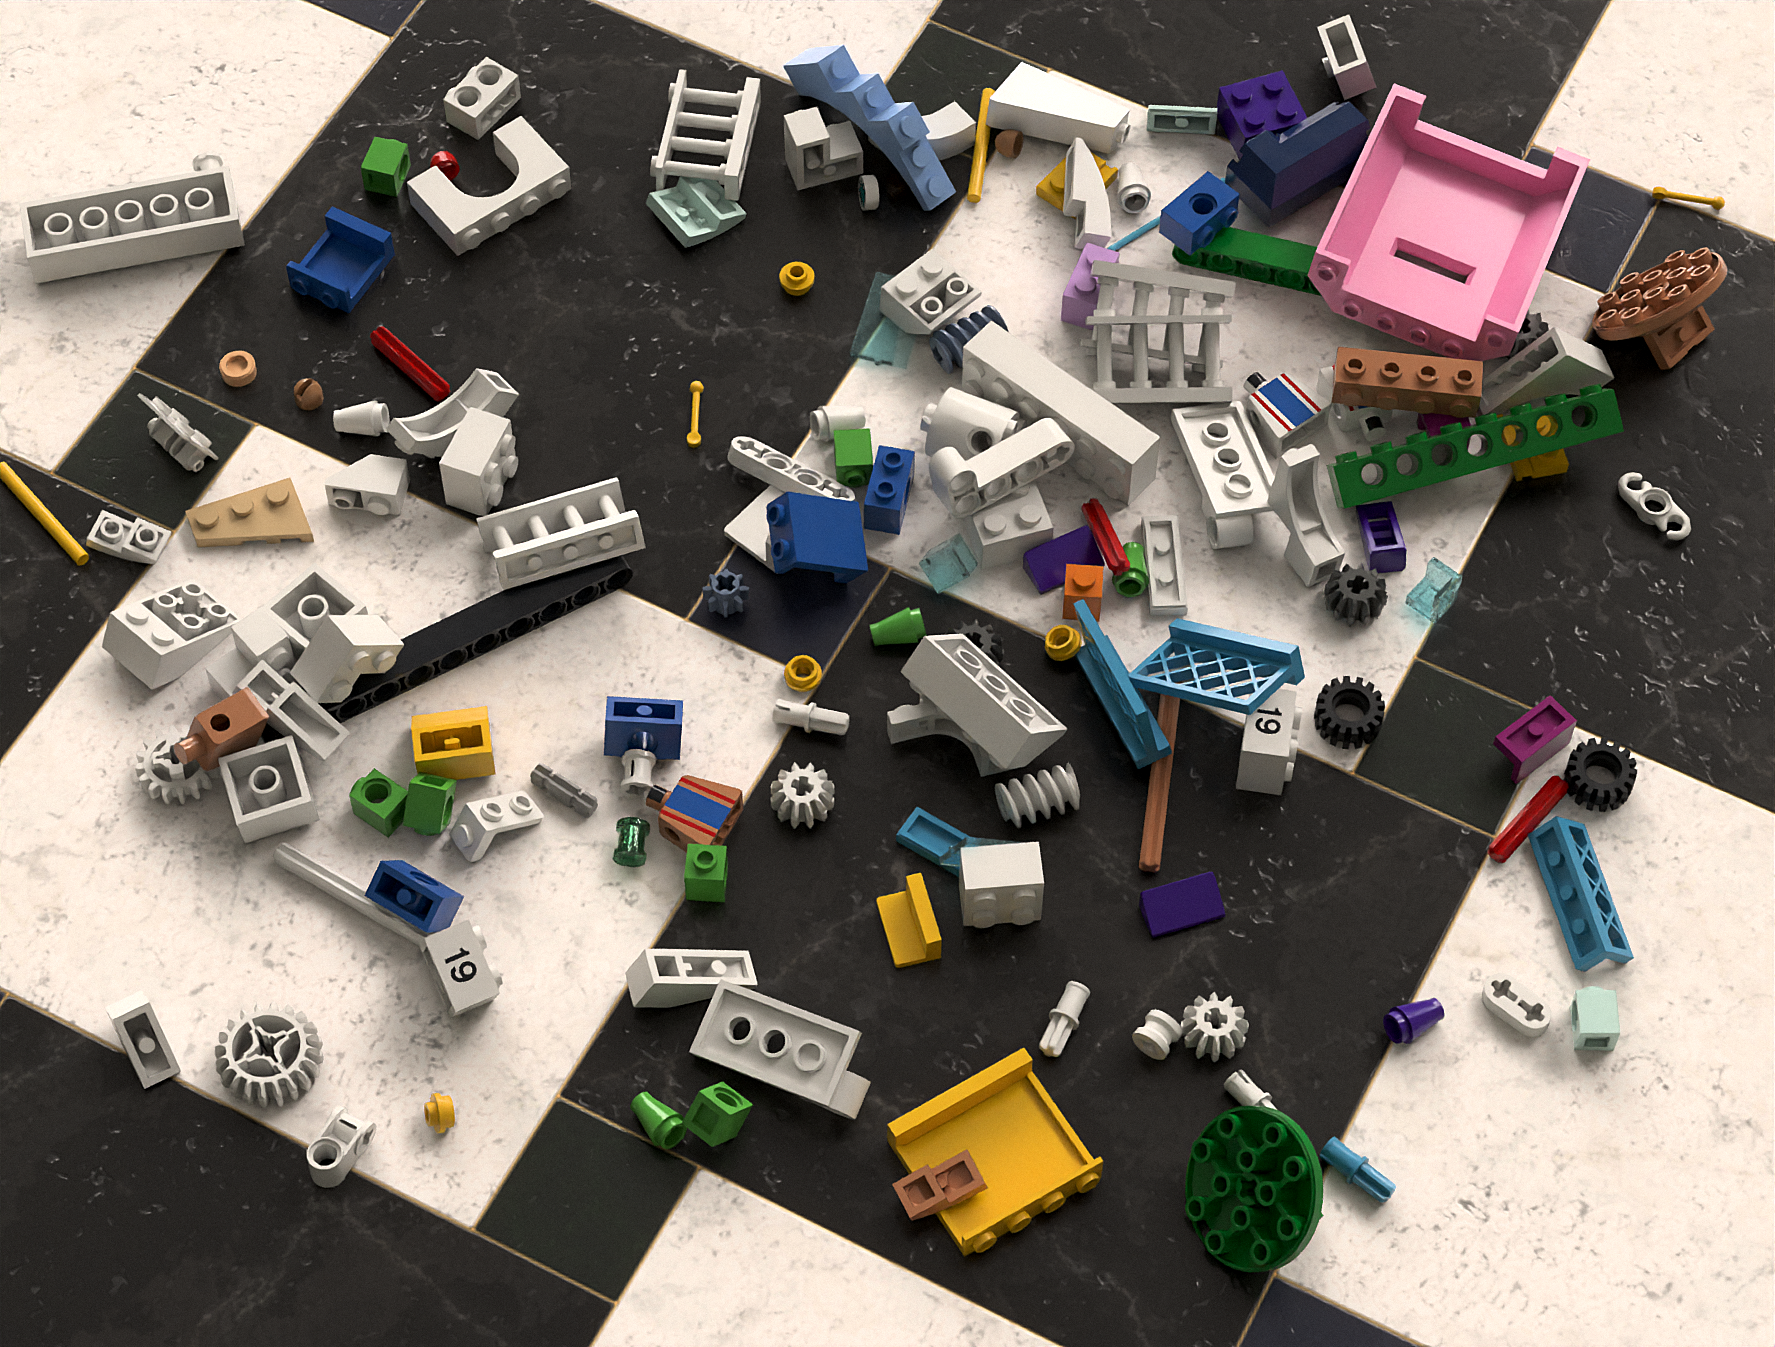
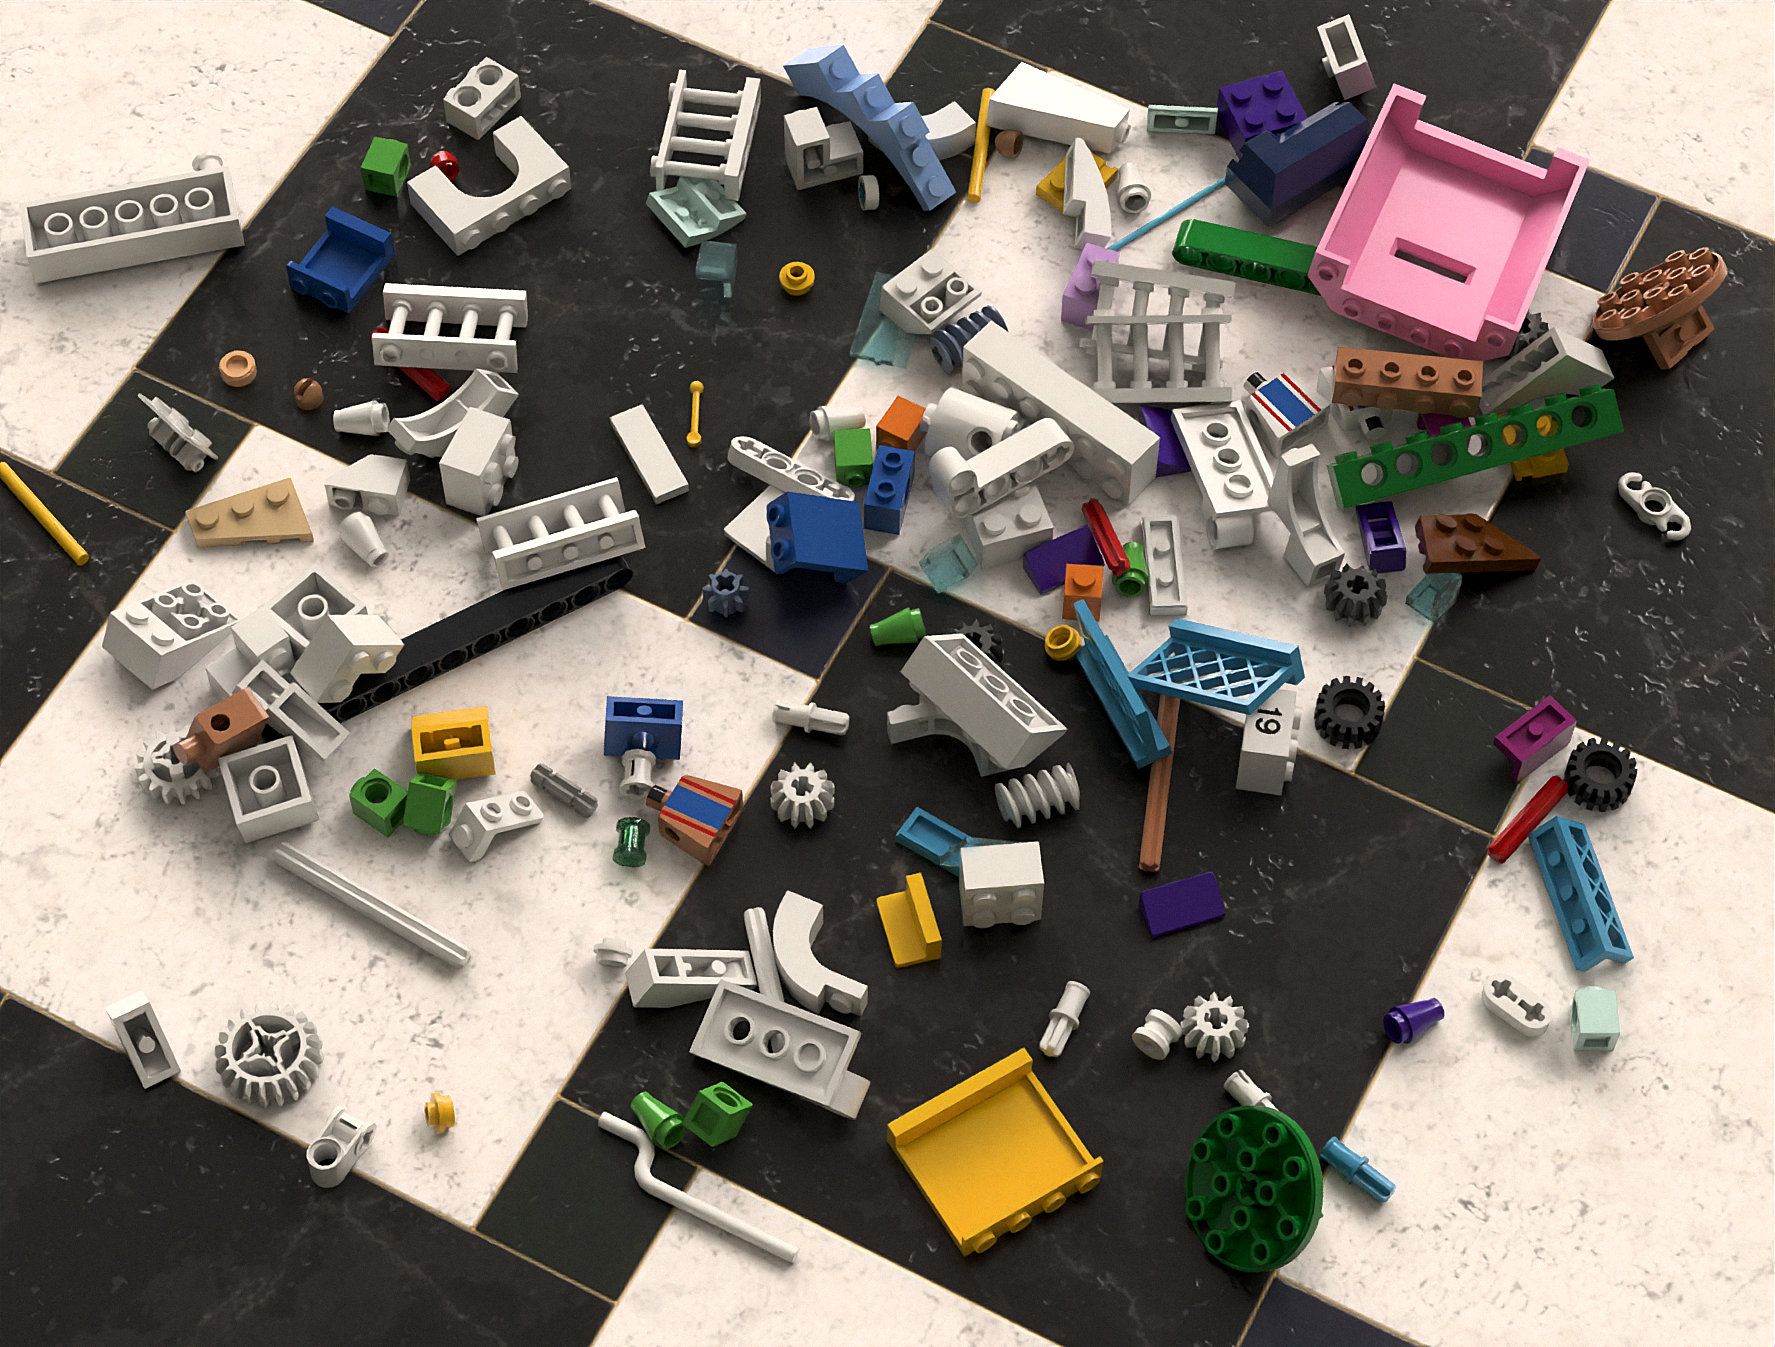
(128, 540): white slope -> none
(363, 538): none -> white cone
(414, 896): blue brick -> none
(453, 306): none -> white fence
(461, 968): white brick -> none
(612, 952): none -> white plate
(649, 454): none -> white tile
(687, 1202): none -> white piece
(706, 872): bright green brick -> none
(718, 263): none -> clear light blue panel
(764, 962): none -> white axle
(799, 665): yellow plate -> none
(801, 974): none -> white arch
(901, 425): none -> orange brick
(940, 1187): nougat slope -> none
(1171, 454): none -> dark purple slope
(1199, 213): blue brick -> none
(1469, 545): none -> reddish brown wing
(1661, 193): yellow hinge -> none

